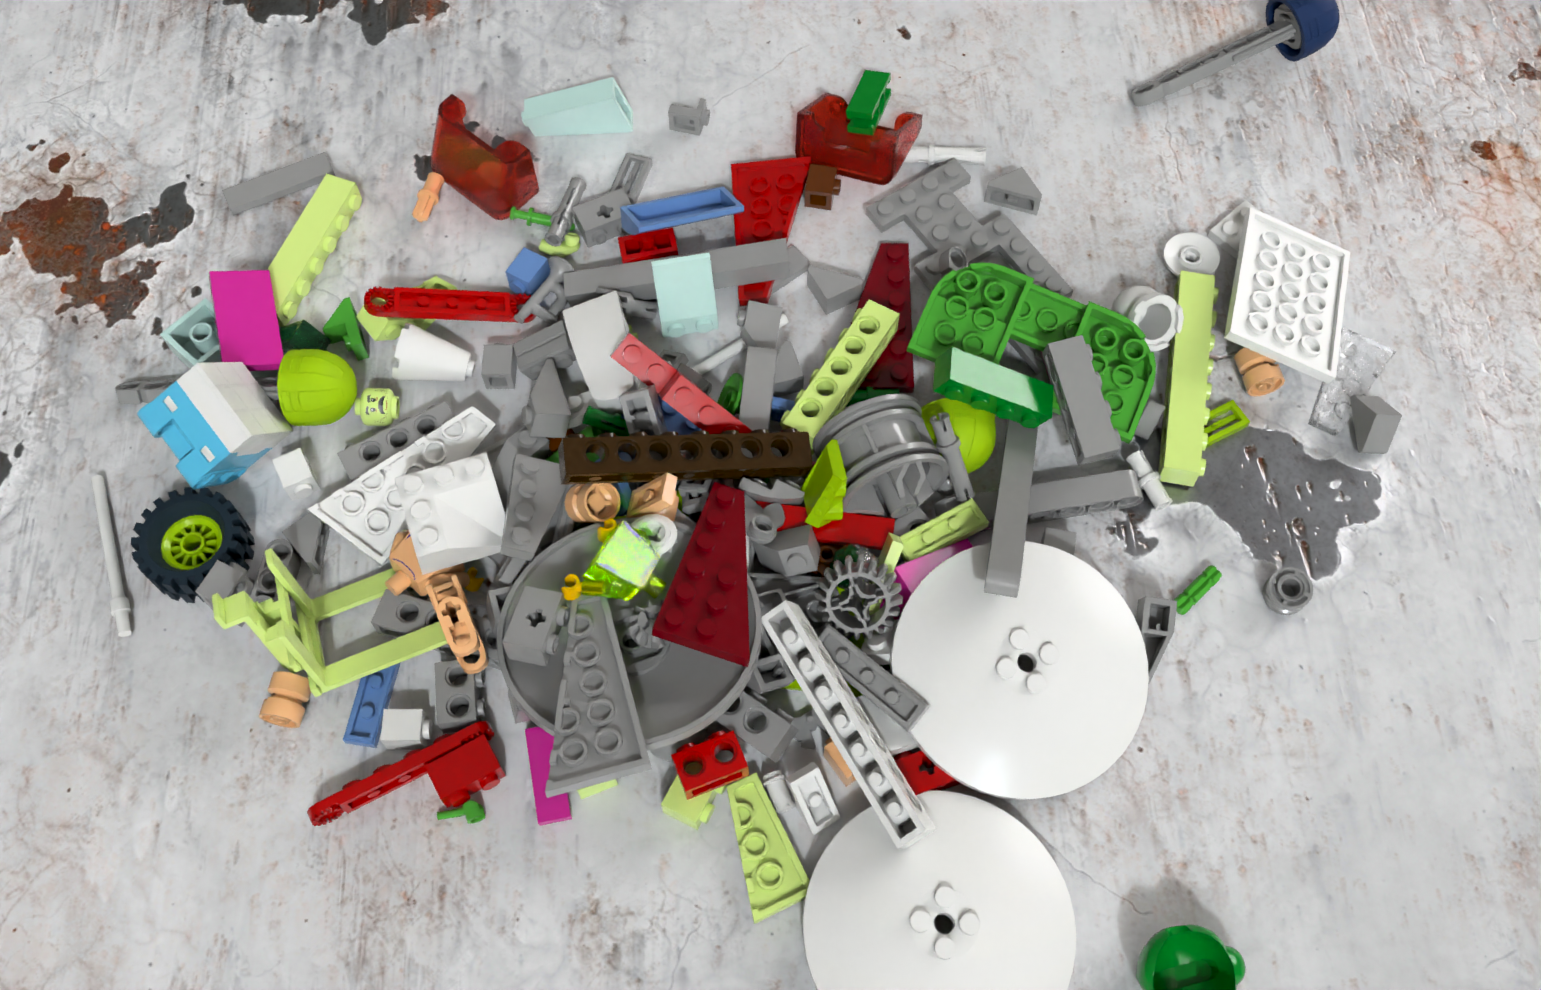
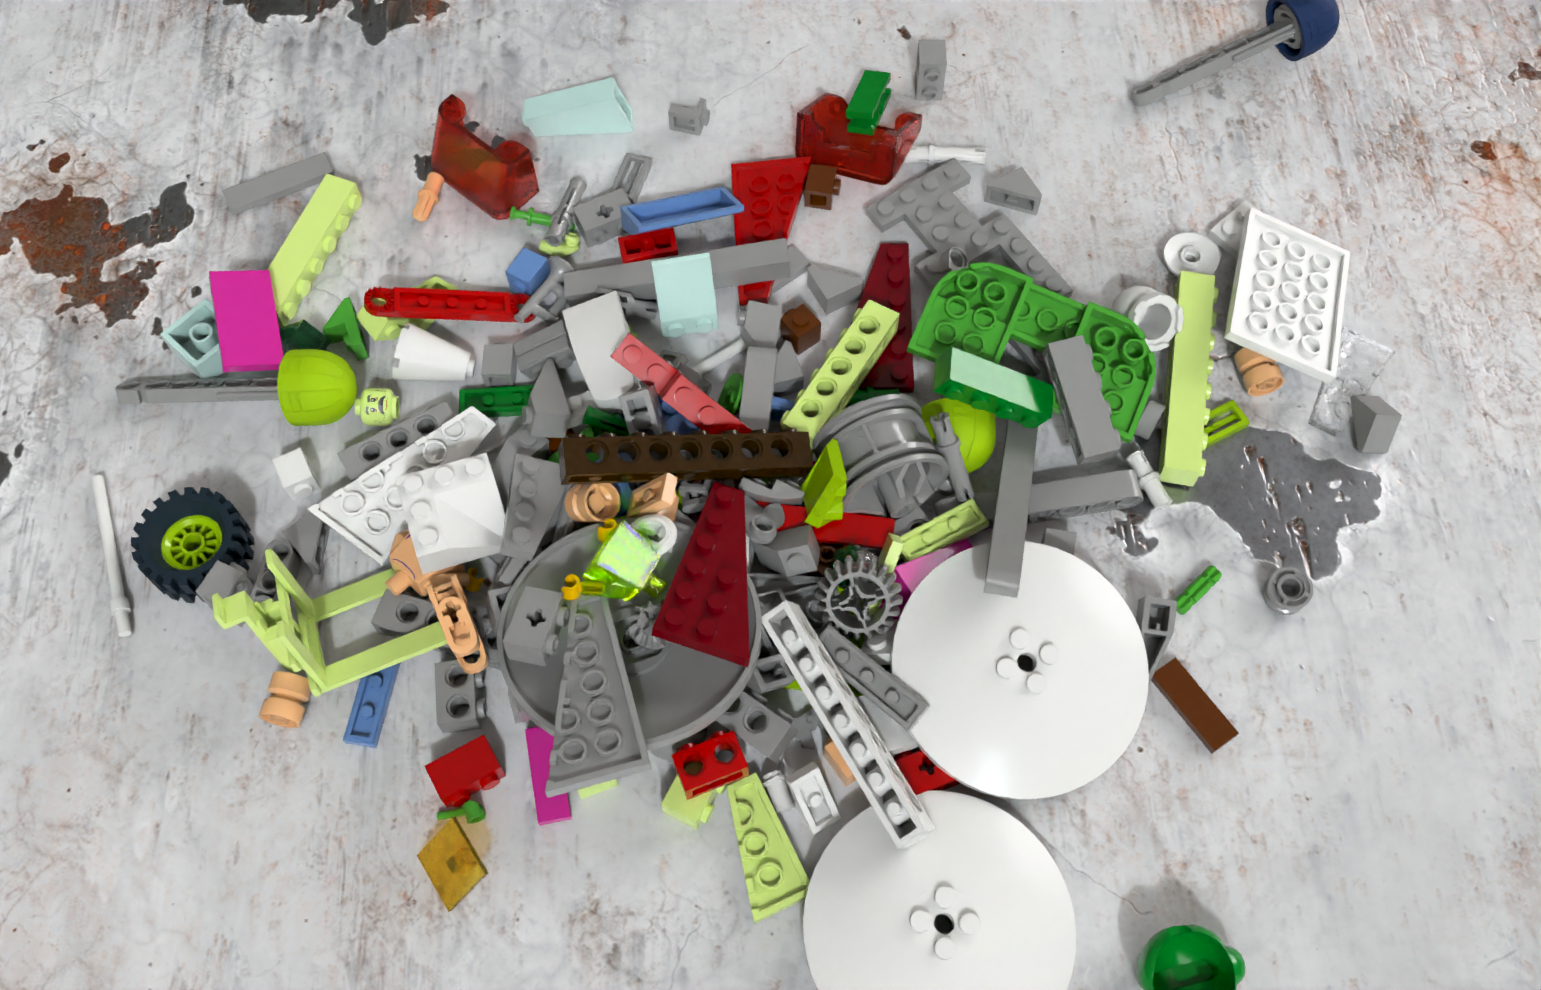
(215, 422): piece -> none
(391, 777): red plate -> none
(405, 729): white brick -> none
(452, 864): none -> clear yellow piece
(496, 400): none -> green tile
(800, 328): none -> reddish brown brick
(930, 69): none -> light grey brick
(1194, 705): none -> reddish brown tile

